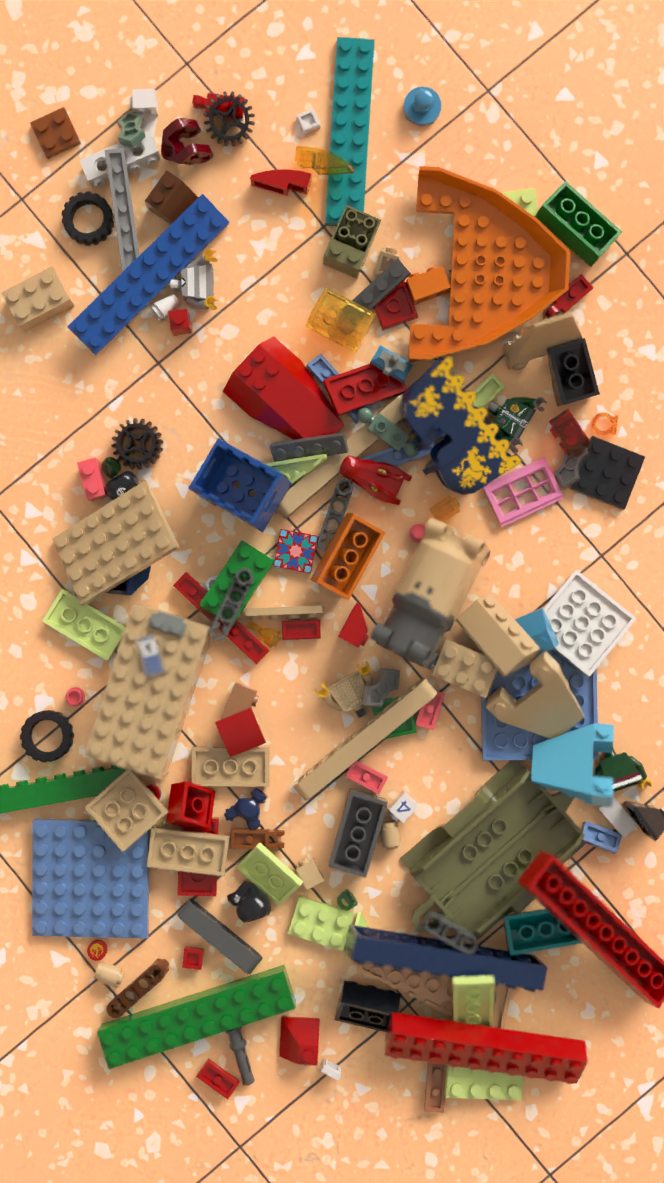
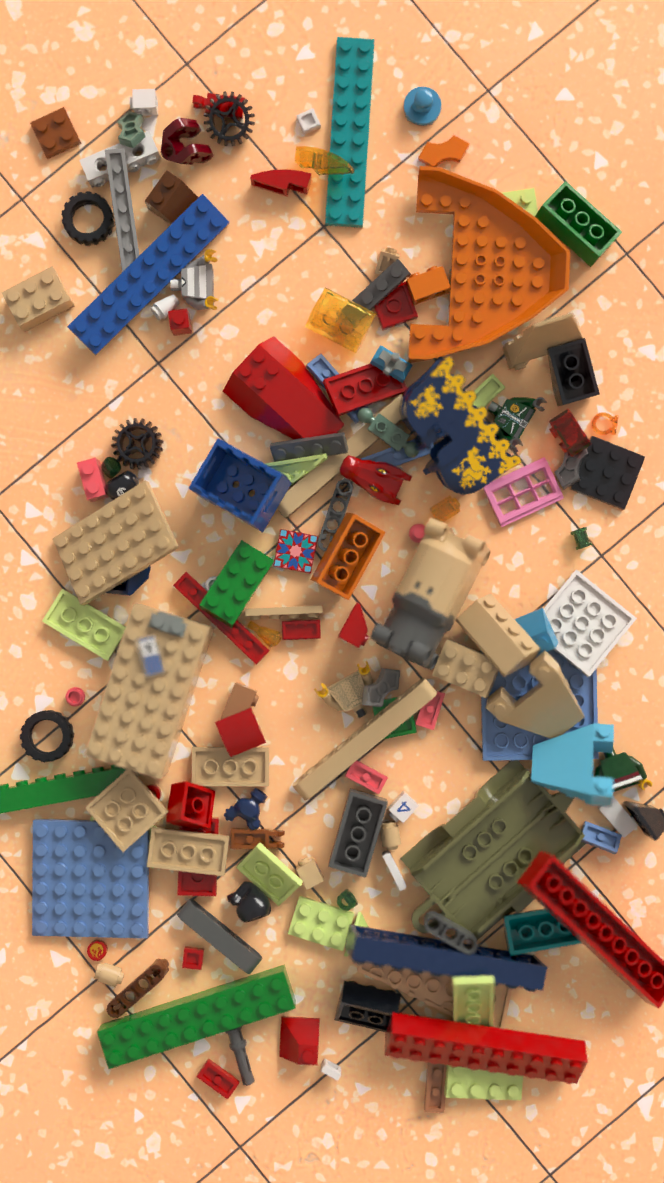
(229, 604): dark grey beam -> none
(351, 241): olive slope -> none
(394, 870): none -> white tile
(452, 150): none -> orange tile
(577, 290): red plate -> none
(581, 538): none -> clear green bush

